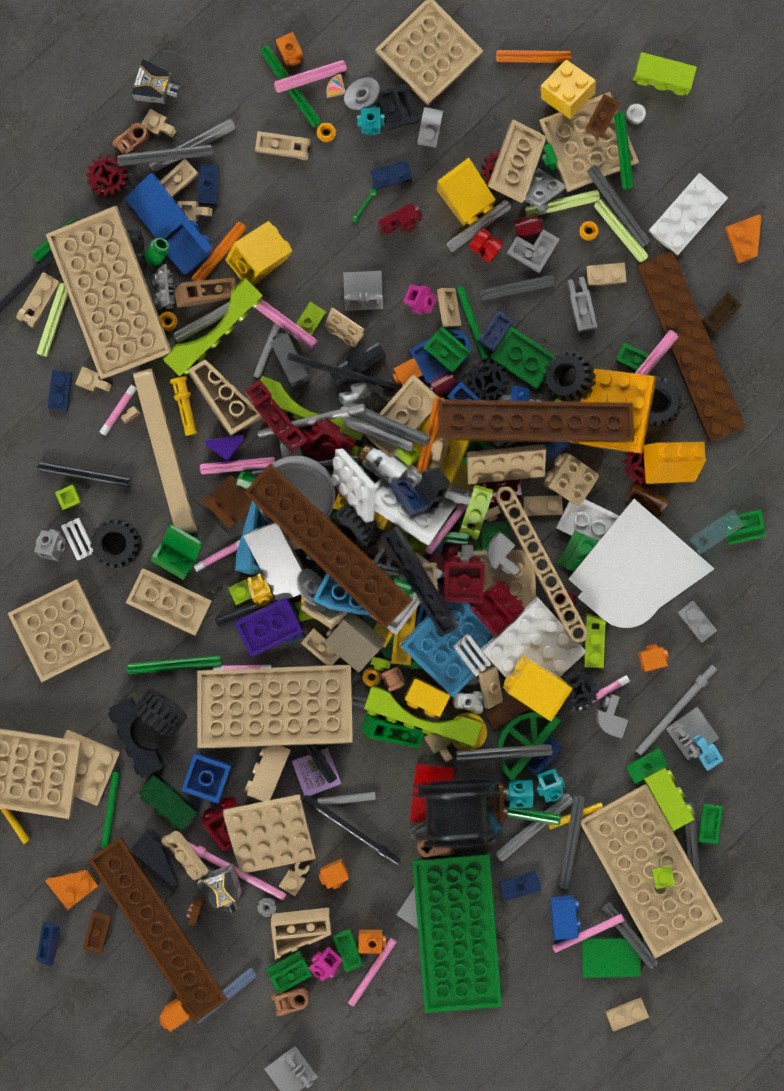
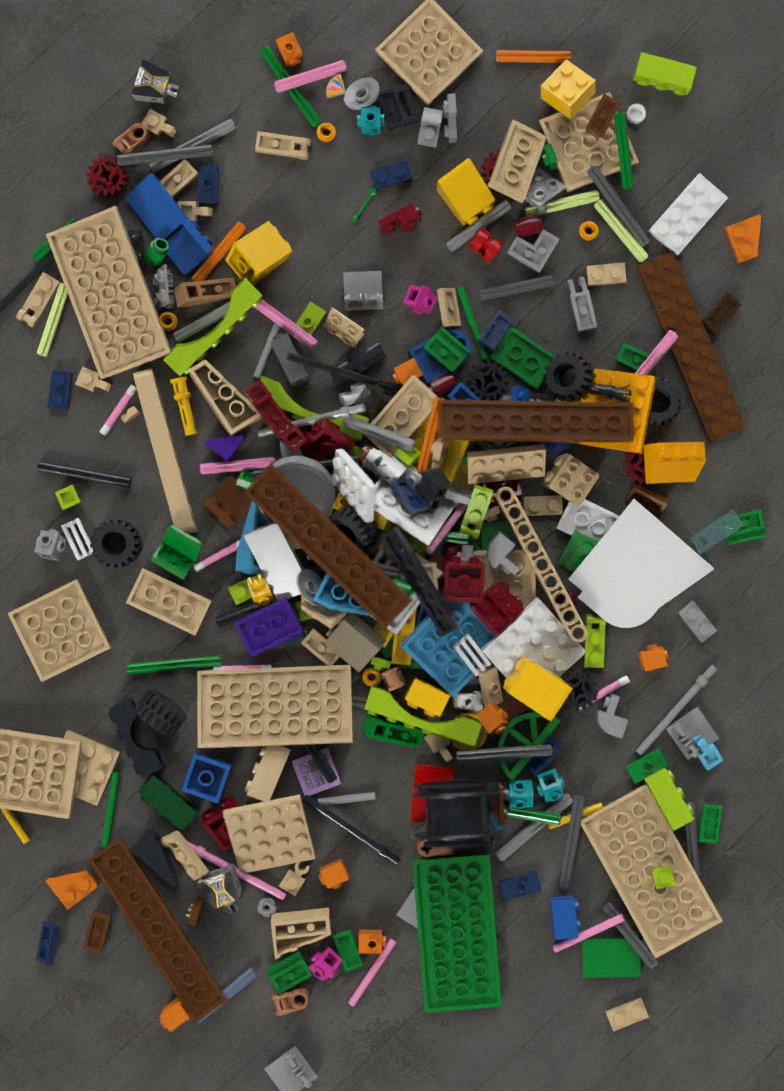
(393, 426): dark grey axle -> none
(450, 112): none -> light grey plate
(493, 719): none -> orange brick
(611, 392): none -> black pin

